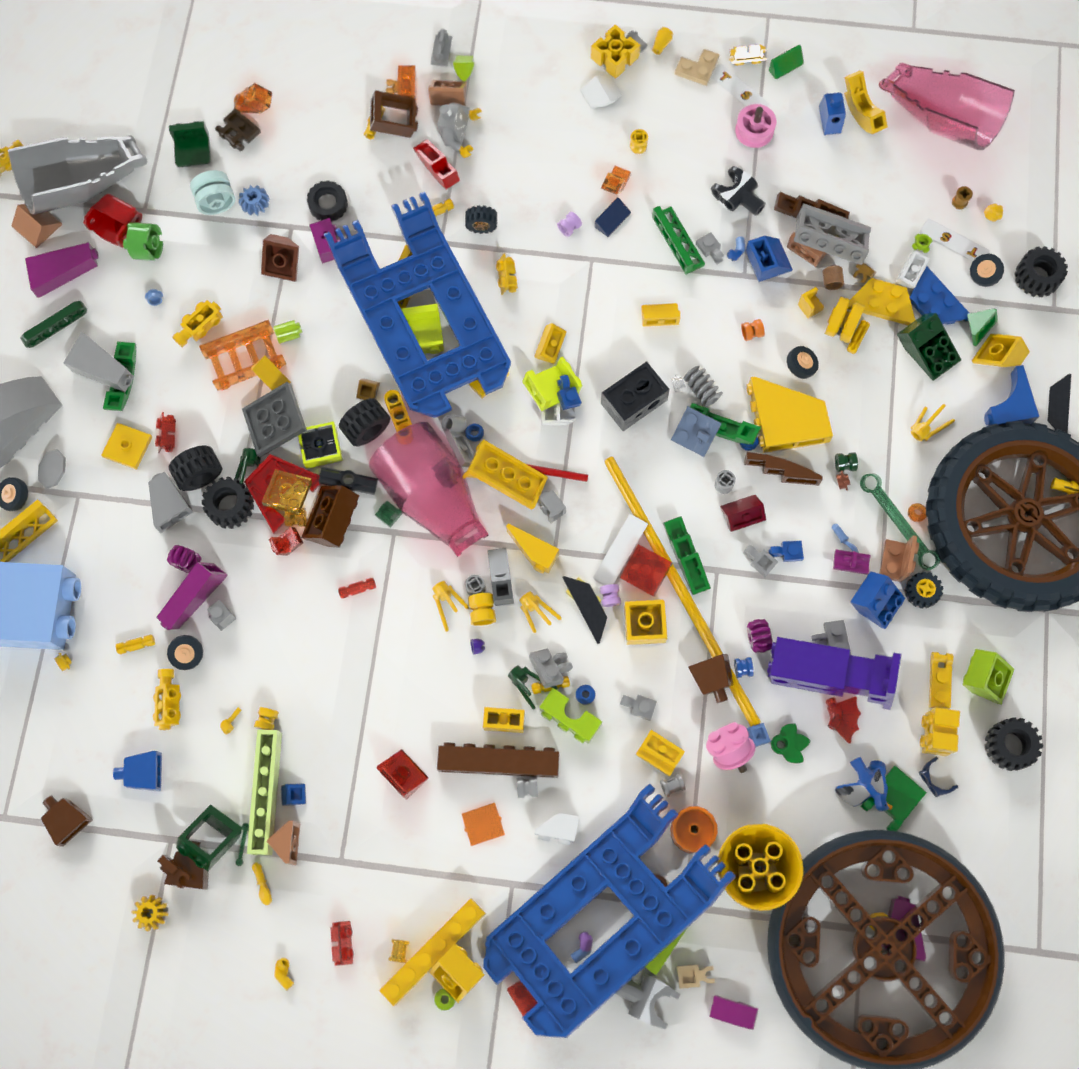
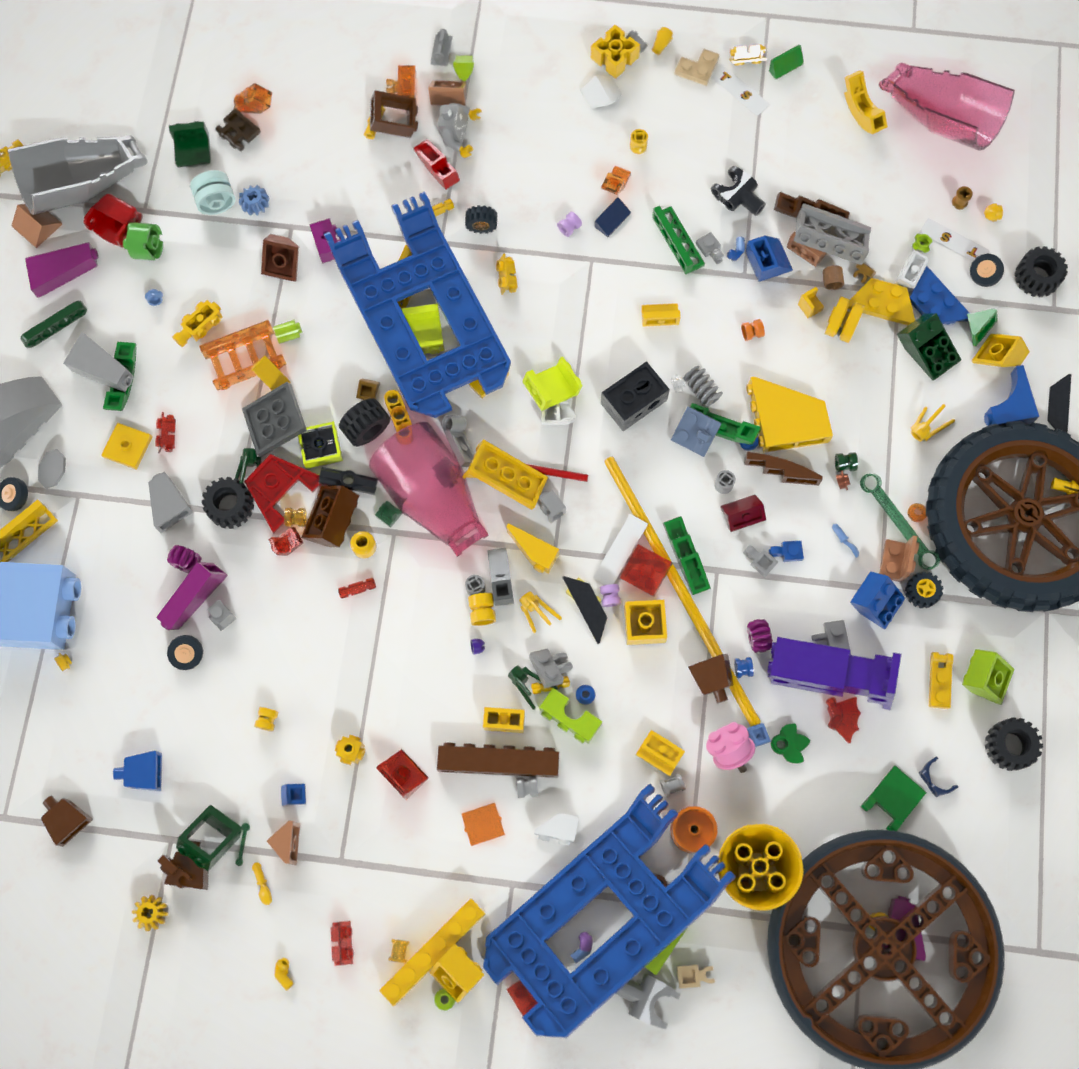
(135, 644): yellow axle -> none
(169, 705): yellow brick -> none
(195, 468): black tyre -> none
(226, 725): yellow hand -> none
(264, 792): yellowish green brick -> none
(287, 492): clear yellow plate -> none
(322, 189): black tyre -> none
(357, 752): none -> yellow brick
(363, 544): none -> yellow head
(443, 592): yellow plant -> none
(474, 427): blue plate -> none
(550, 343): yellow slope -> none
(567, 396): blue plate -> none
(642, 706): light grey plate -> none
(734, 1012): magenta slope -> none
(755, 125): bright pink wheel -> none
(802, 362): black wheel -> none
(832, 107): torso -> none
(851, 562): magenta hips -> none
(858, 337): yellow axle -> none
(870, 784): animal -> none
(940, 731): yellow brick -> none

